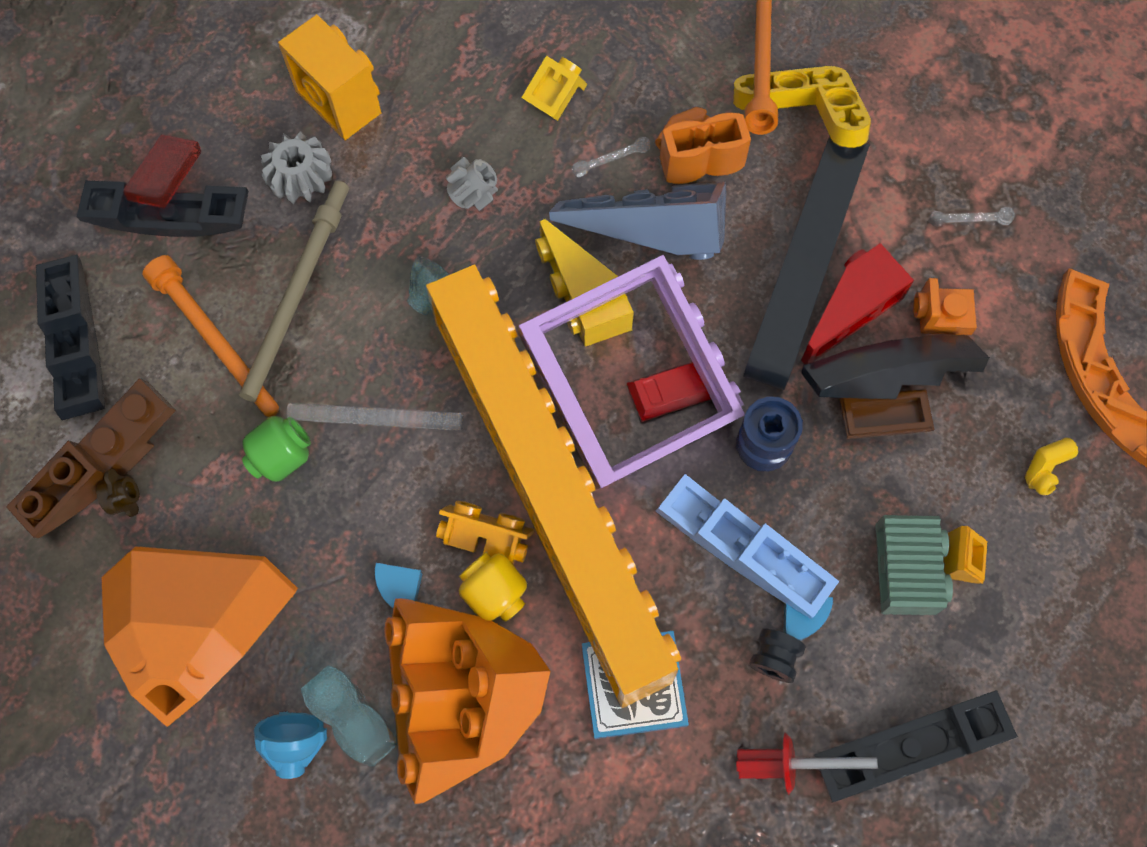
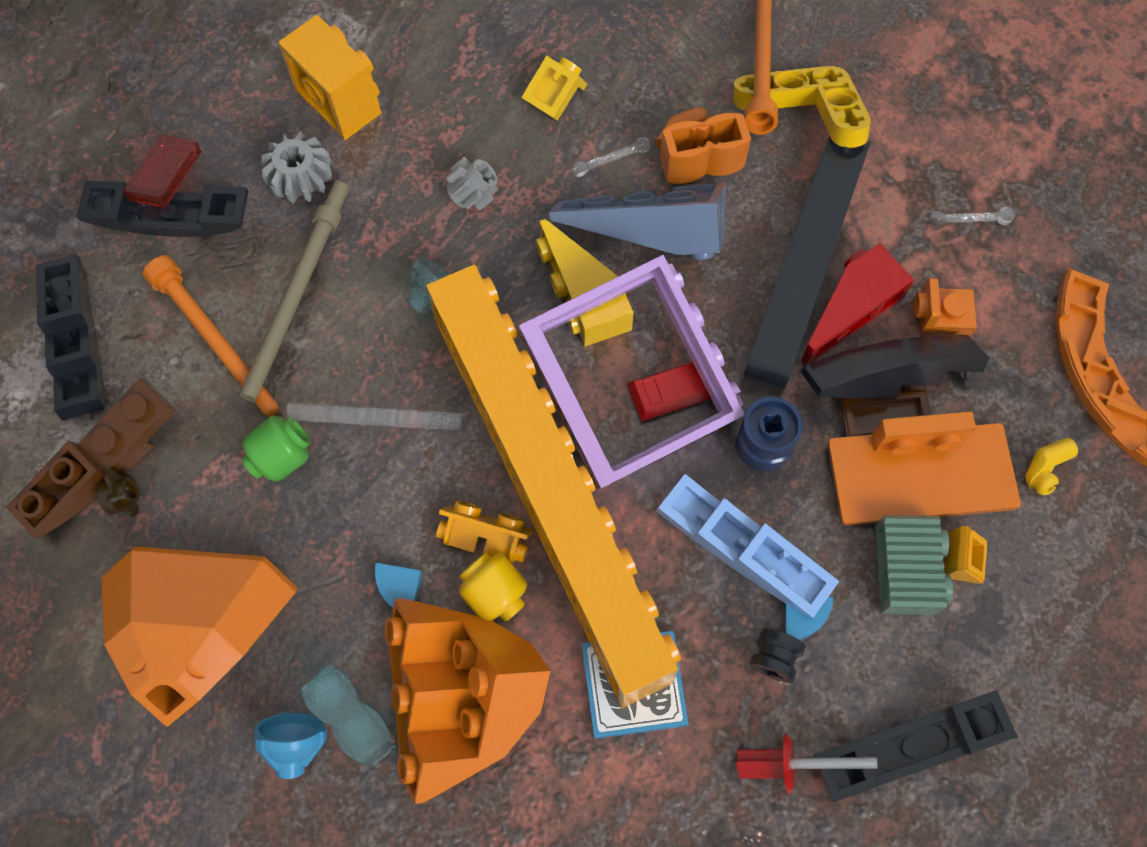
(923, 469): none -> orange bracket

